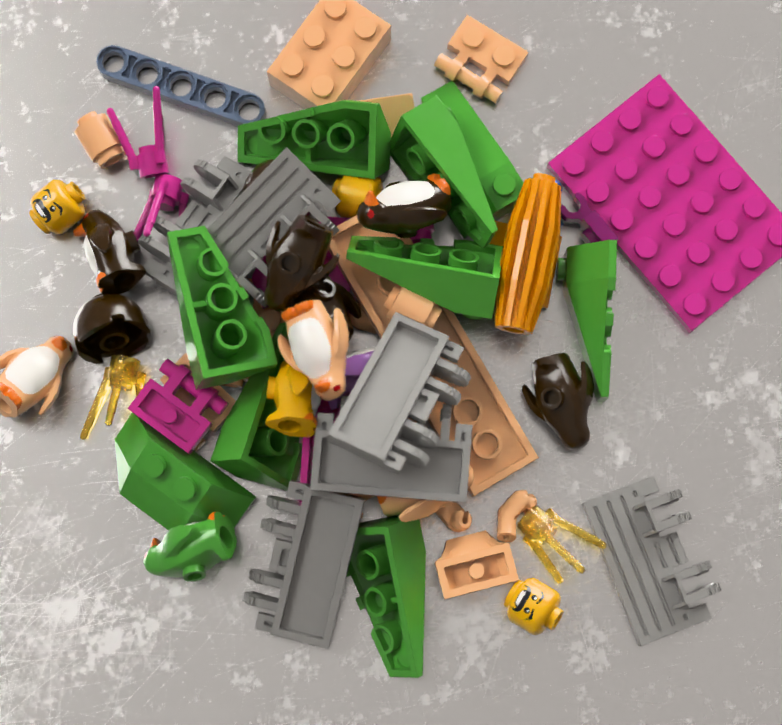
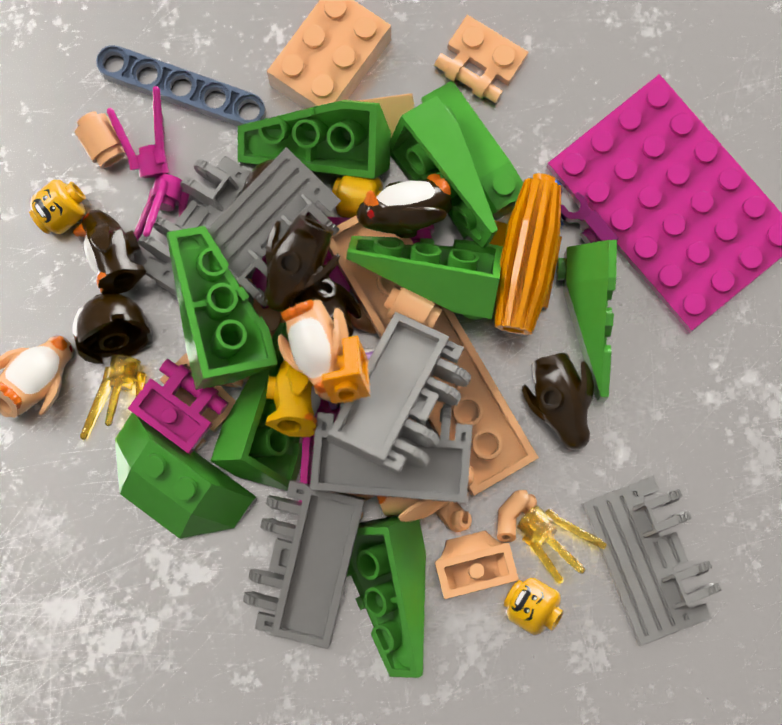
(192, 548): bright green animal -> none
(353, 375): none -> light orange bracket

